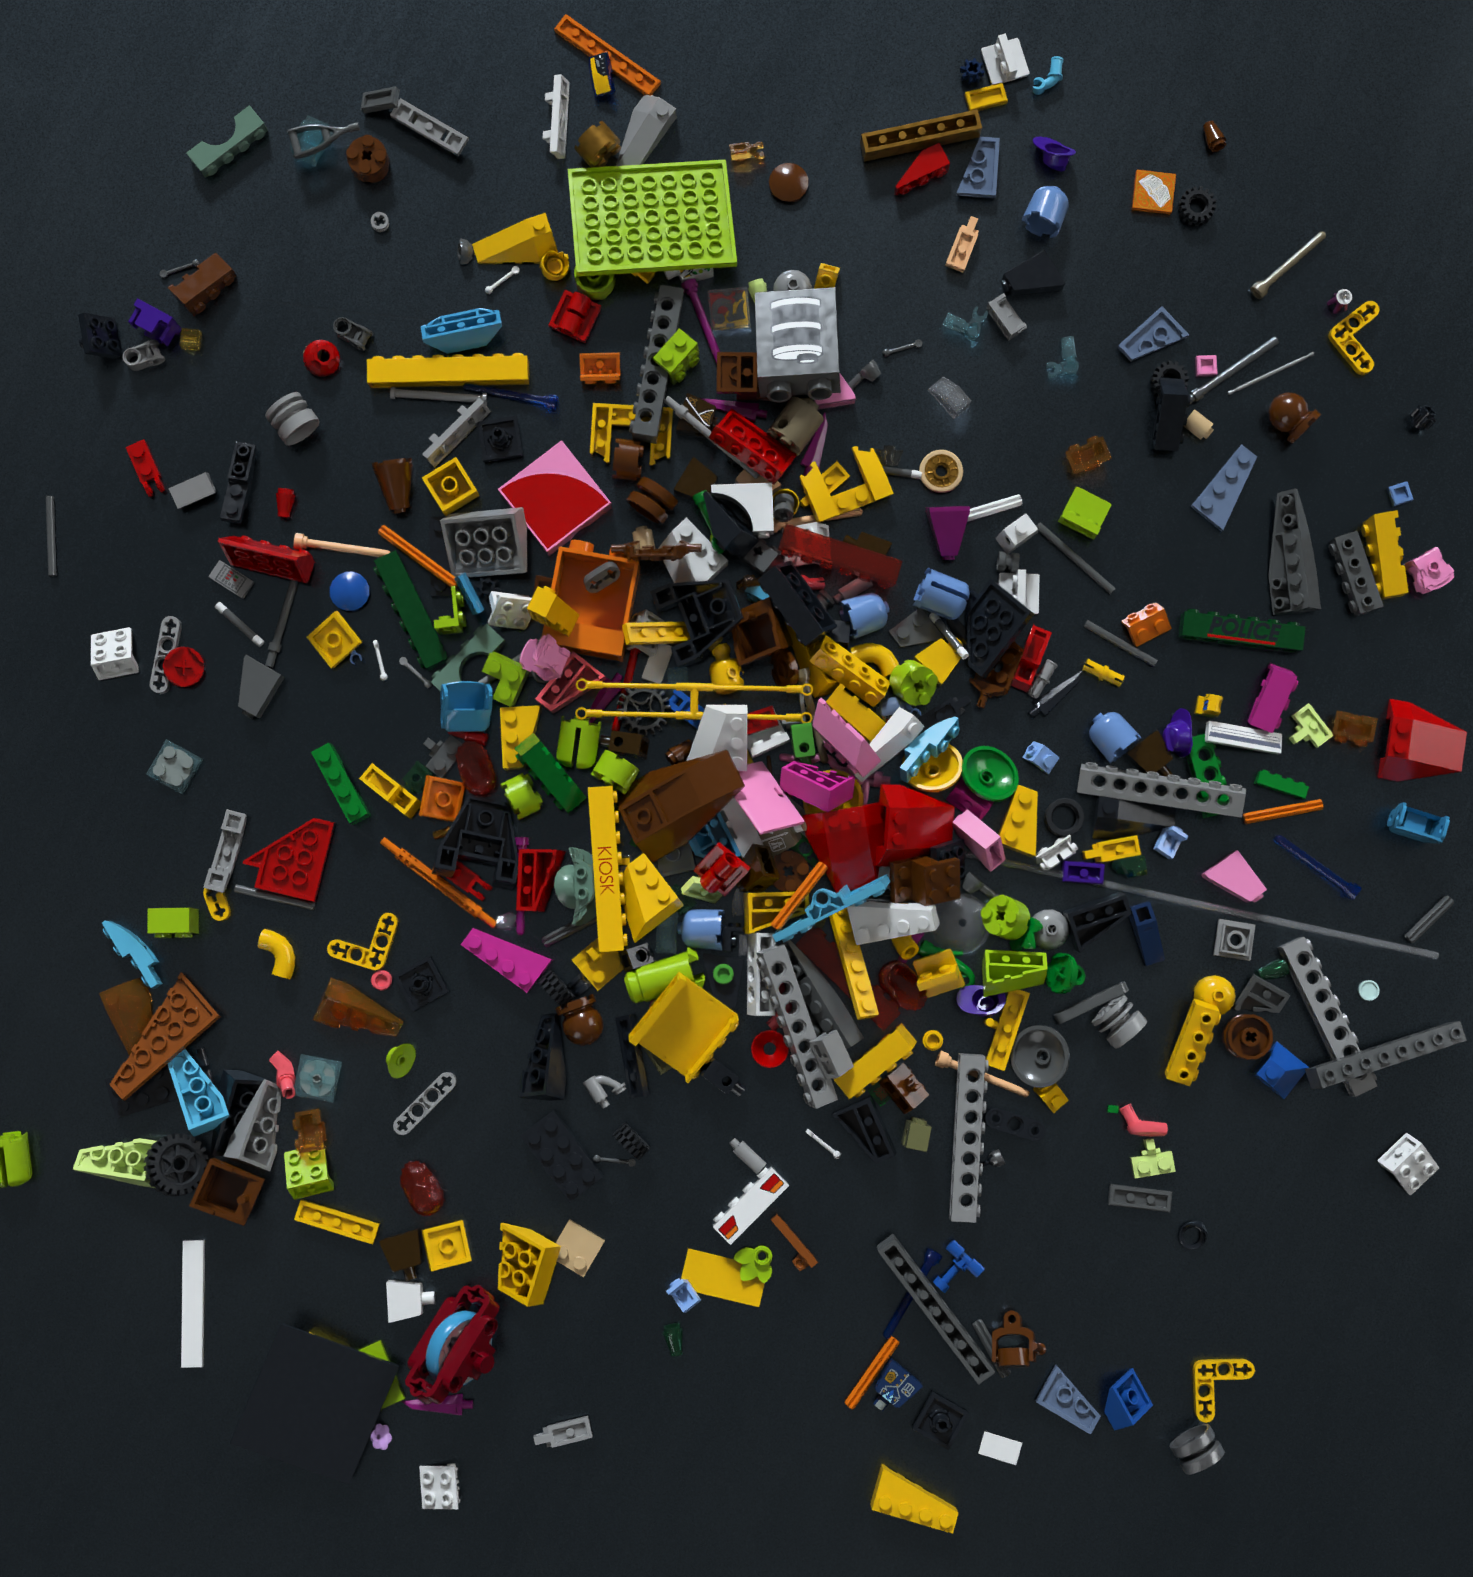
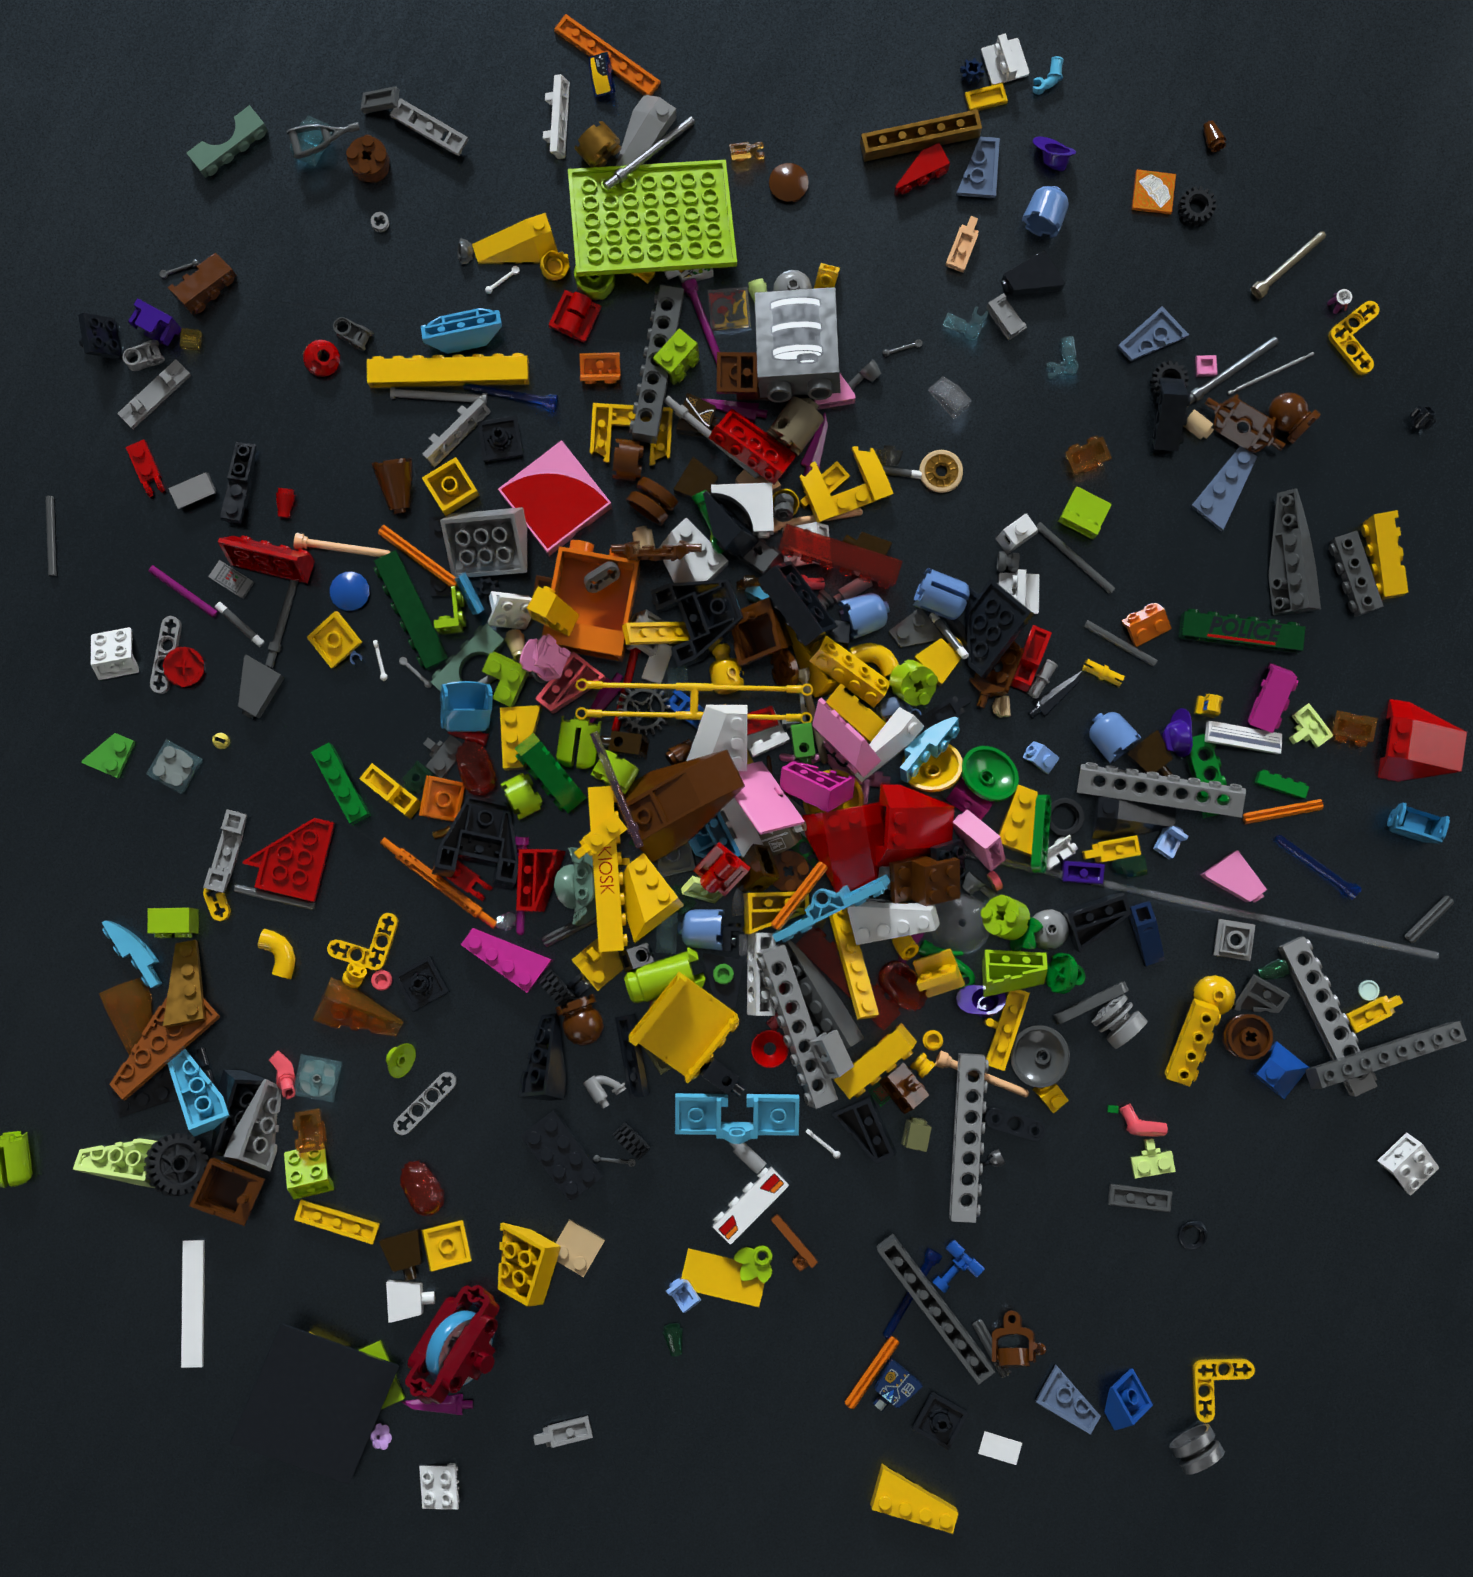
(111, 755): none -> bright green wing
(154, 394): none -> light grey hinge
(183, 591): none -> magenta bar
(185, 989): none -> pearl gold wing
(219, 745): none -> light yellow hinge
(292, 418): light grey wheel -> none
(354, 974): none -> yellow wheel
(515, 641): none -> tan cone
(601, 836): none -> yellow hinge
(621, 174): none -> flat silver bar
(632, 828): none -> bar
(702, 1116): none -> medium azure plate
(922, 1065): none -> yellow wheel
(948, 528): magenta slope -> none
(994, 881): none -> coral tile
(995, 507): white axle -> none
(1002, 706): none -> tan plate
(1041, 834): none -> green beam
(1234, 411): none -> reddish brown plate
(1372, 1012): none -> yellow hinge
(1400, 494): medium blue tile -> none
(1429, 571): bright pink piece -> none

